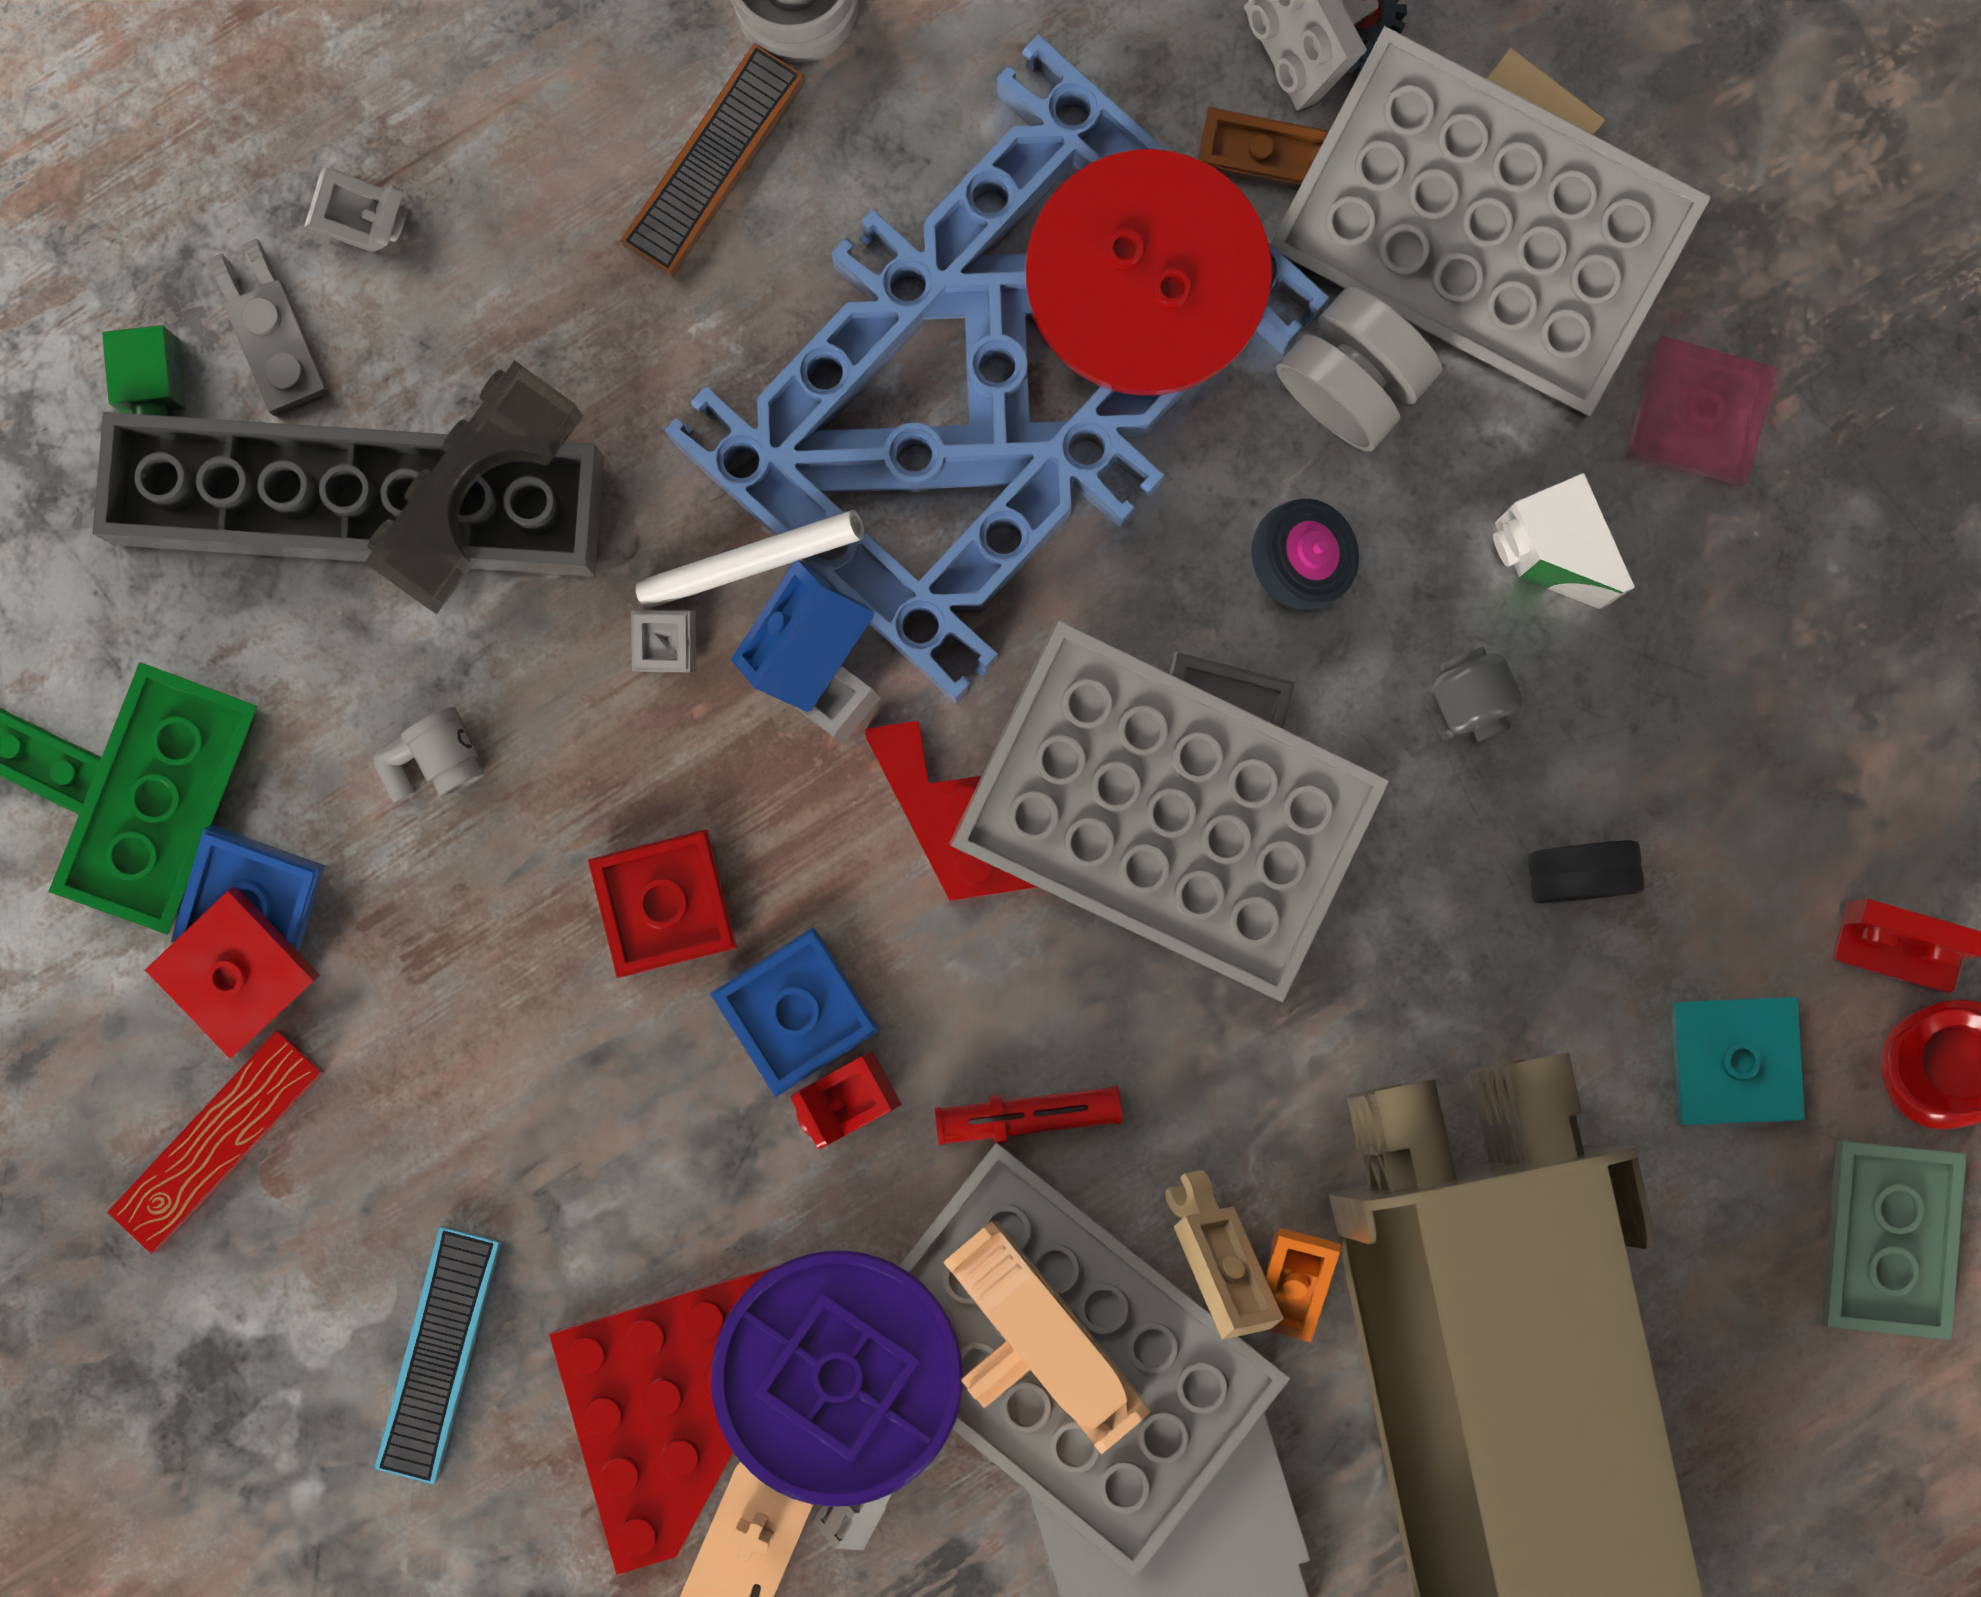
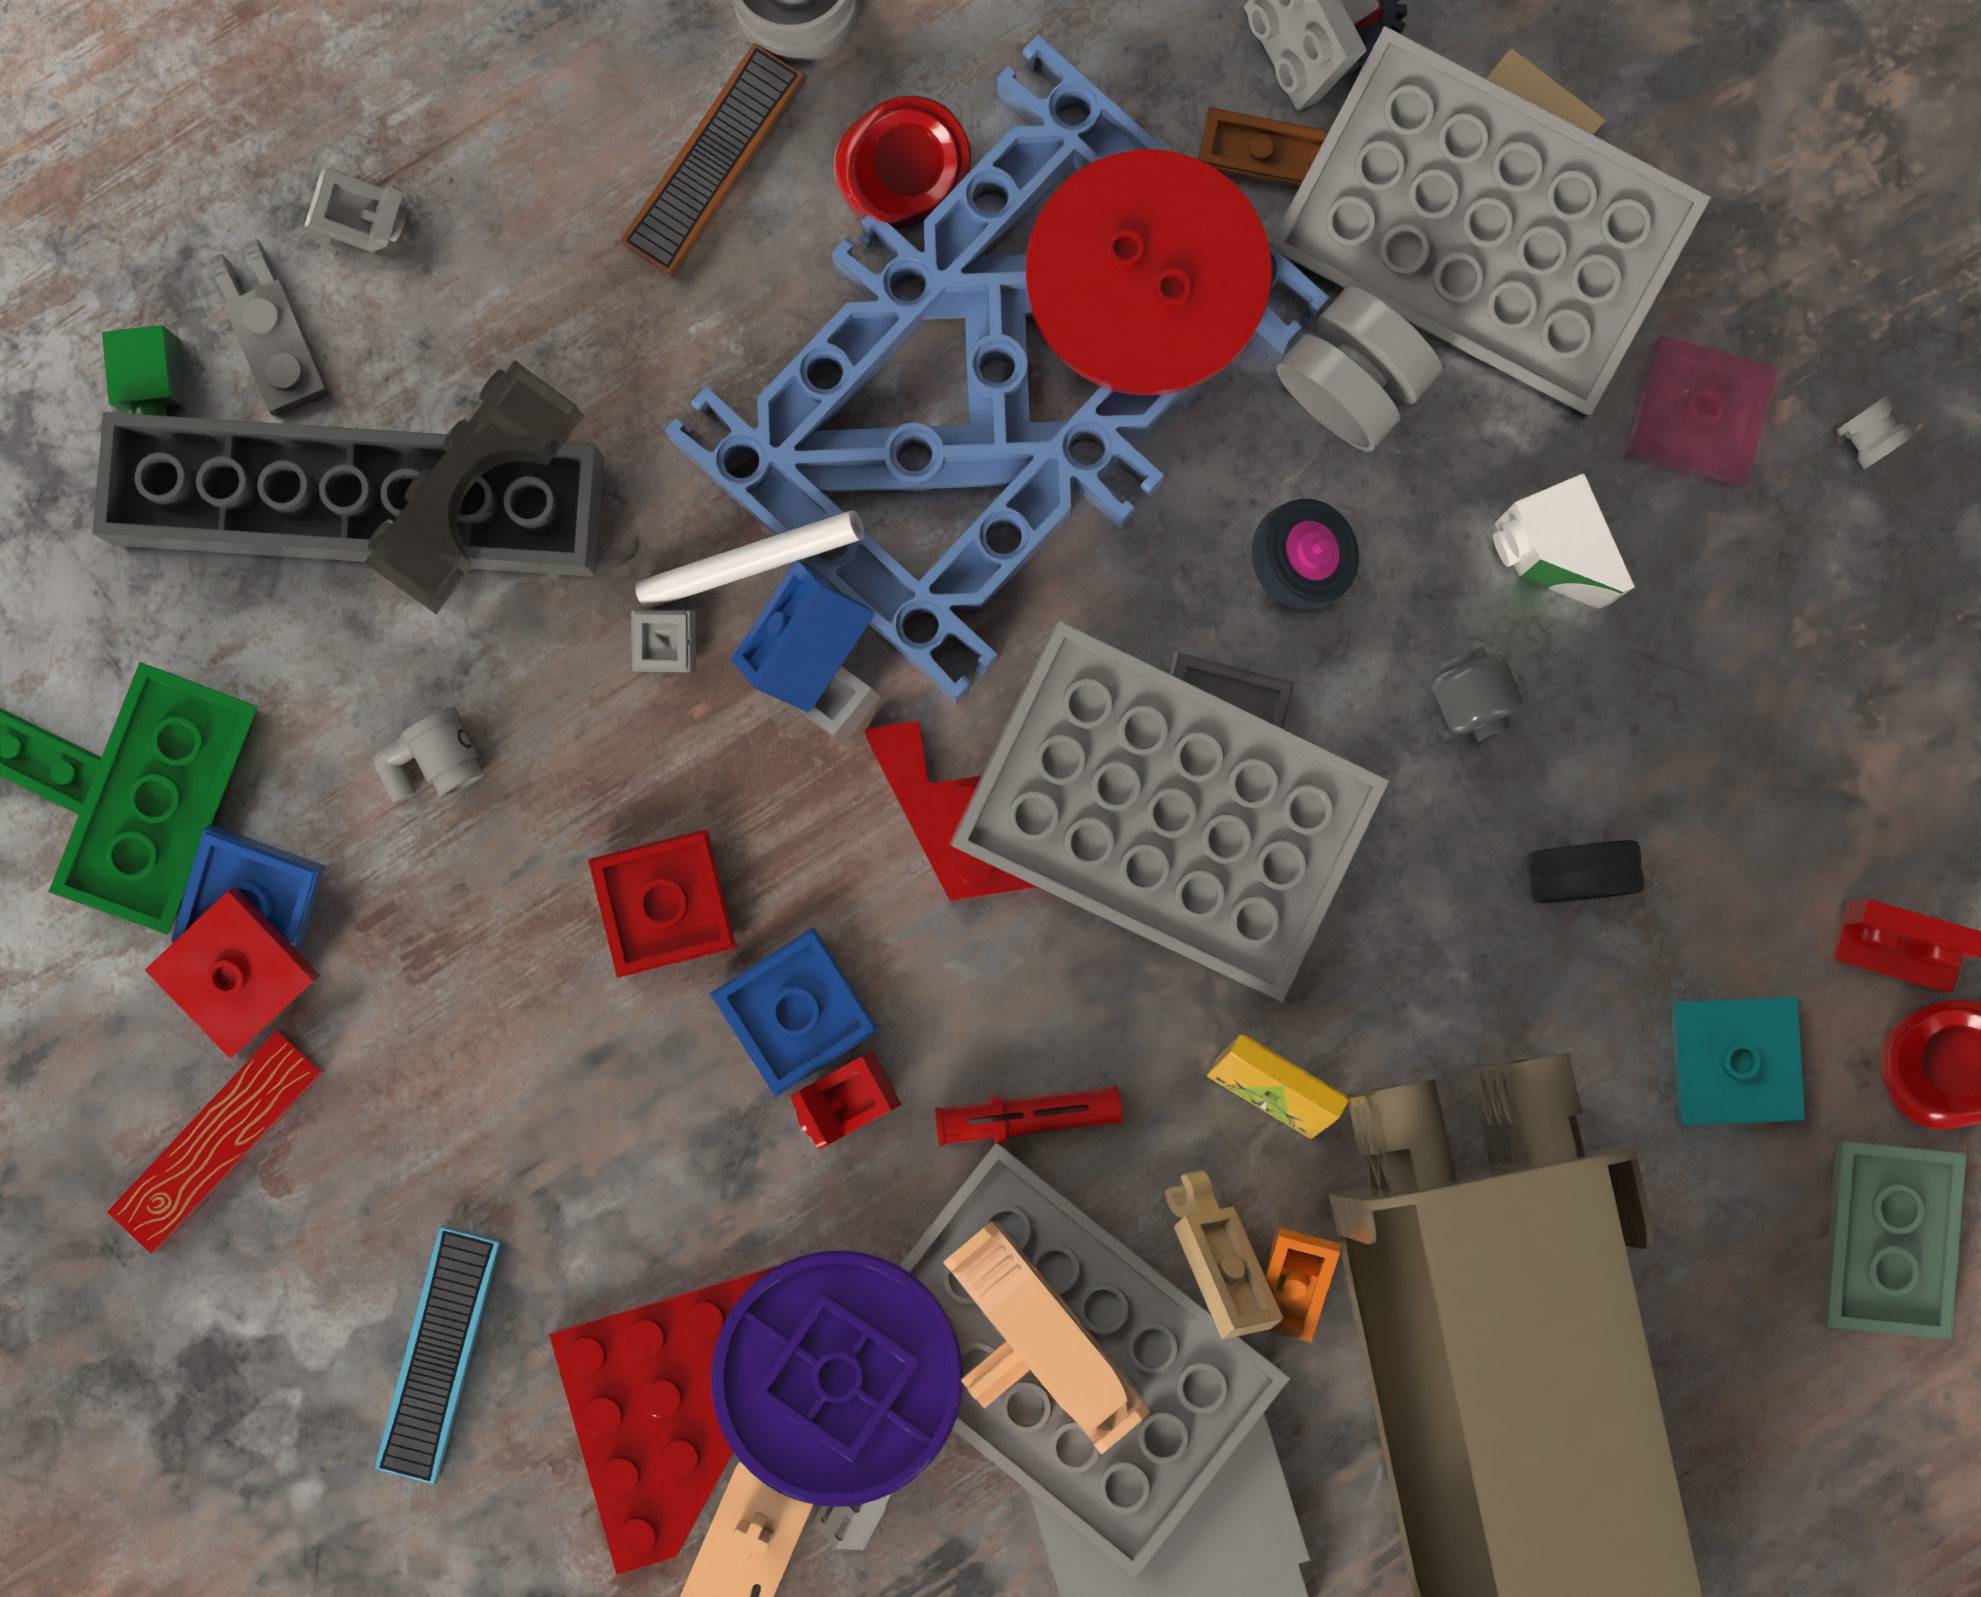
(901, 160): none -> red piece
(1277, 1086): none -> yellow tile
(1876, 432): none -> light grey wheel

